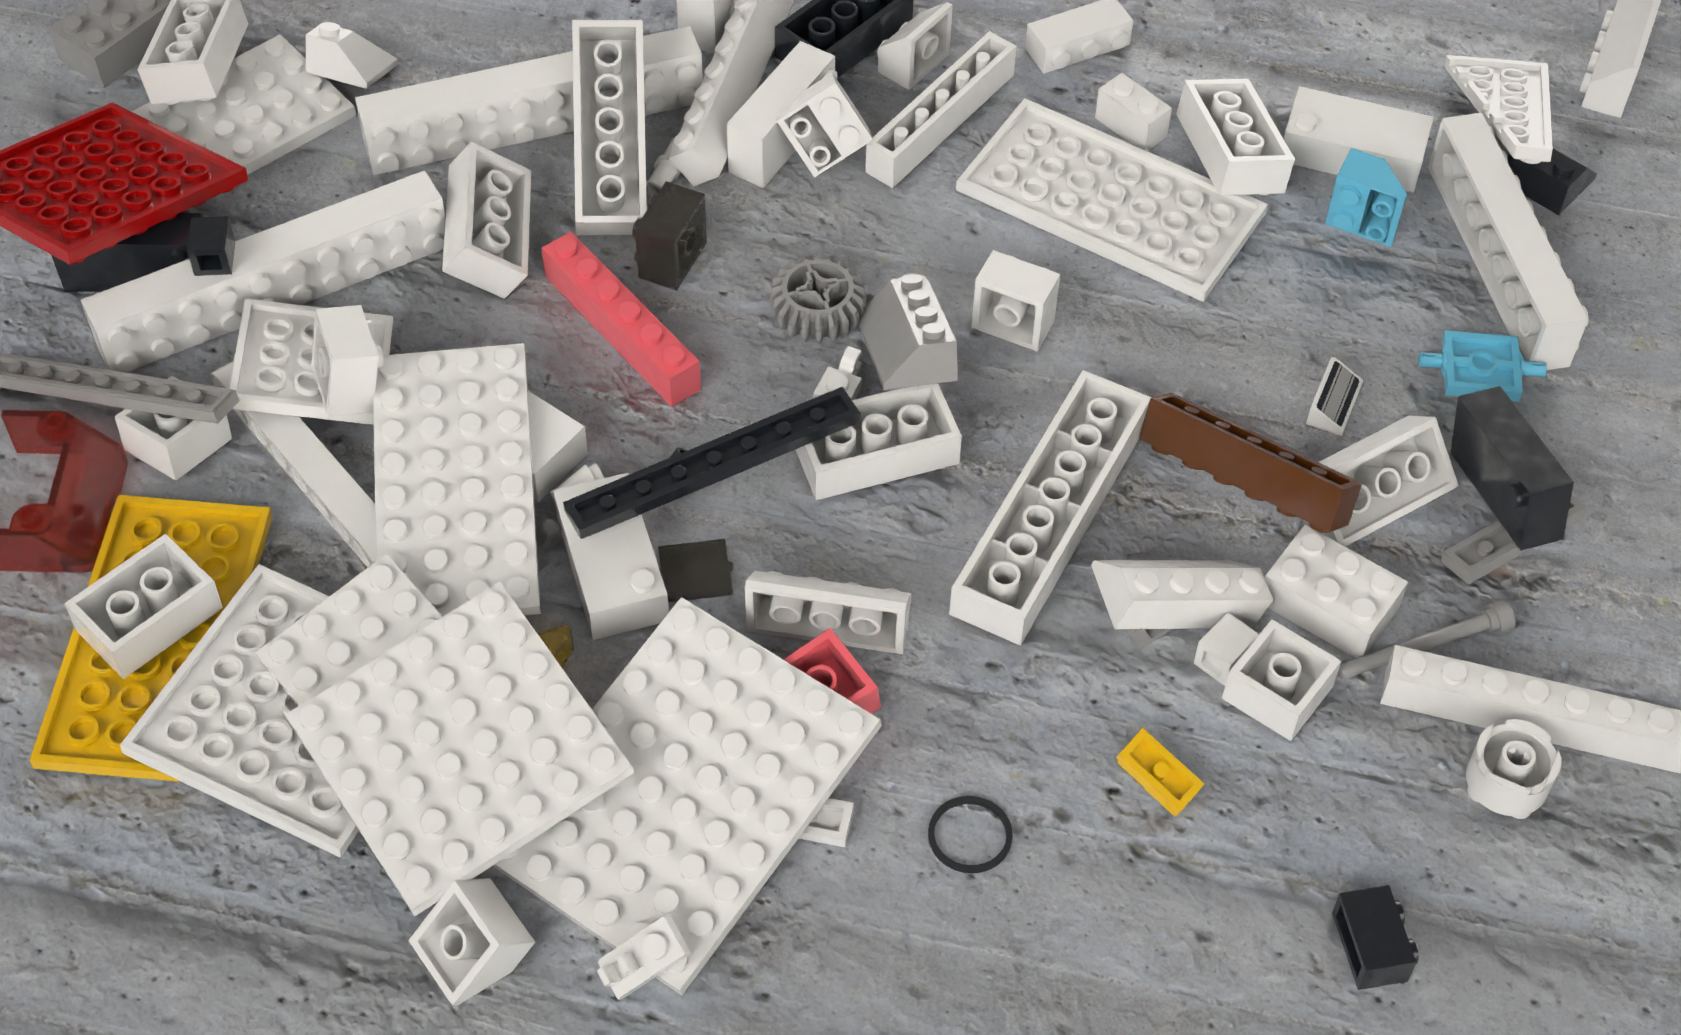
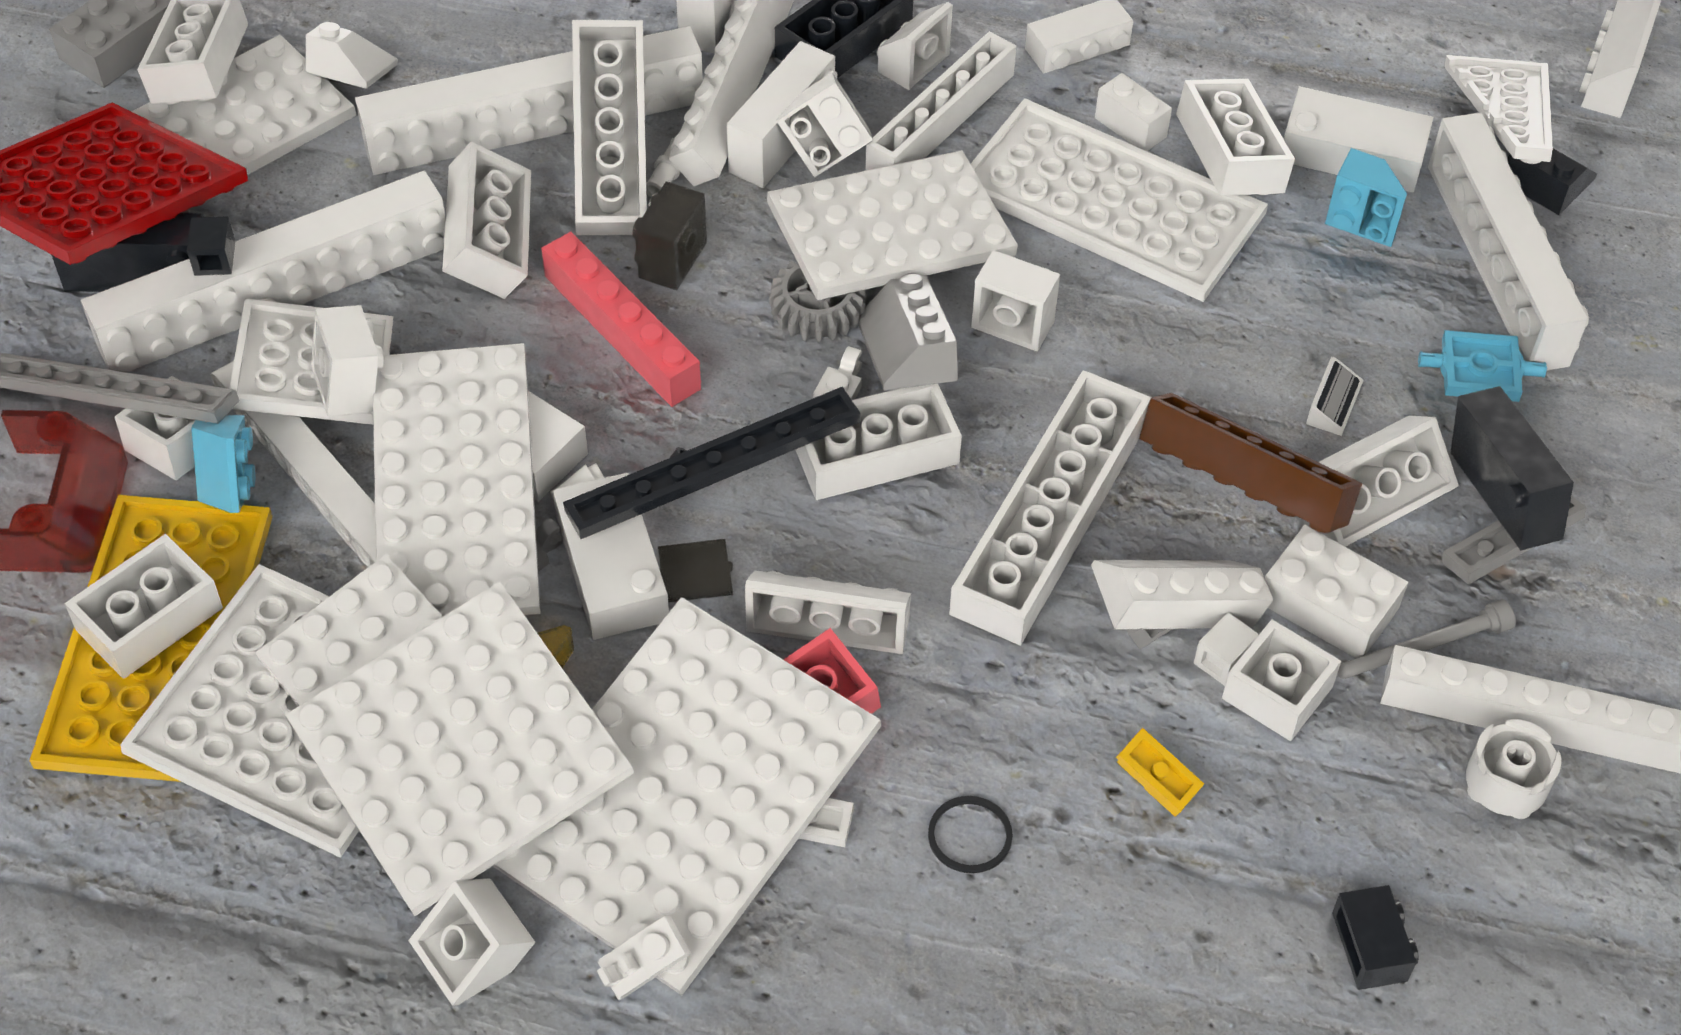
(222, 462): none -> medium azure slope
(890, 224): none -> white plate

